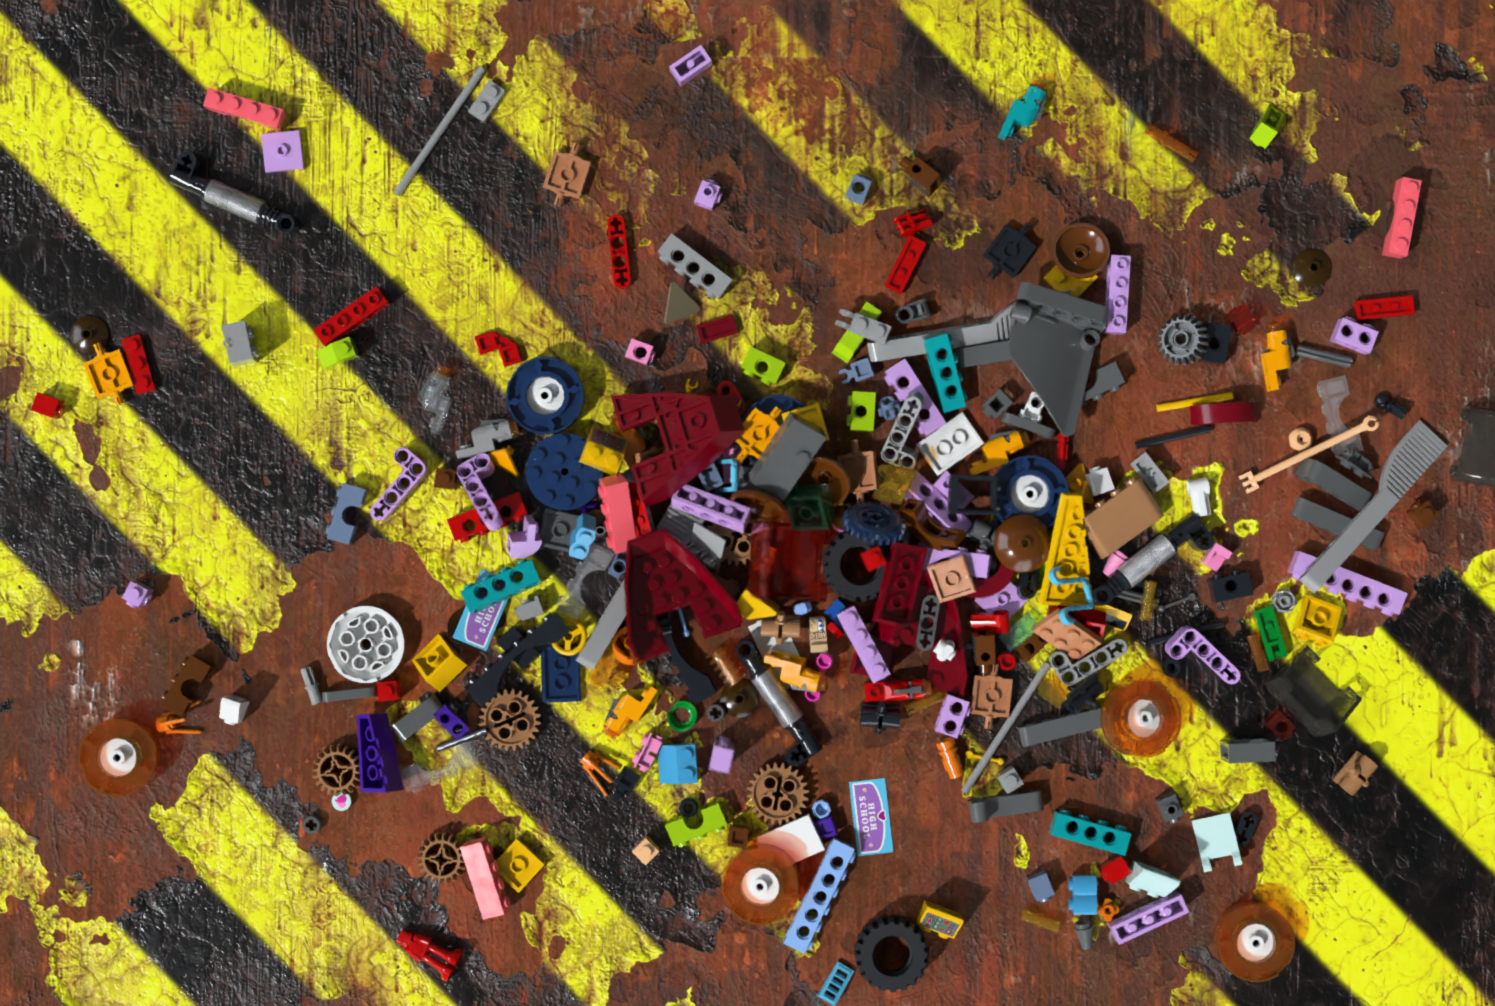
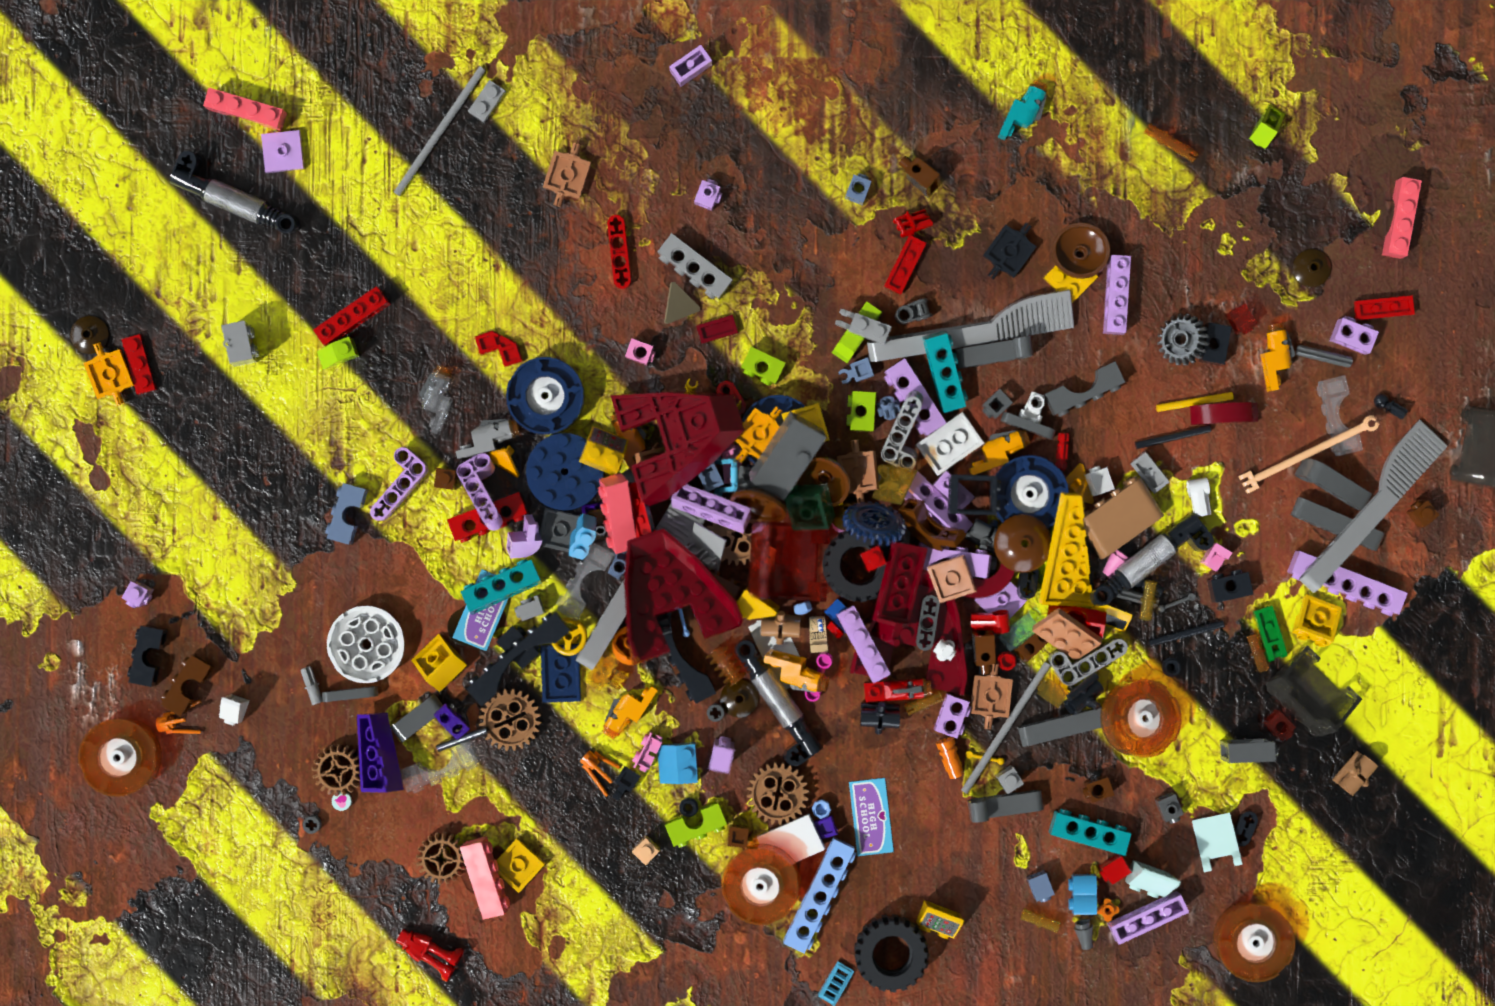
(48, 405): red brick -> none
(141, 670): none -> black arch
(389, 690): red brick -> none
(682, 727): green piece -> none
(1052, 347): dark grey panel -> none
(1087, 591): medium azure piece -> none
(1106, 791): none -> reddish brown brick
(1206, 656): lavender beam -> none
(1288, 605): light grey plate -> none
(1294, 439): light nougat plate -> none
(1350, 460): dark grey hinge -> none

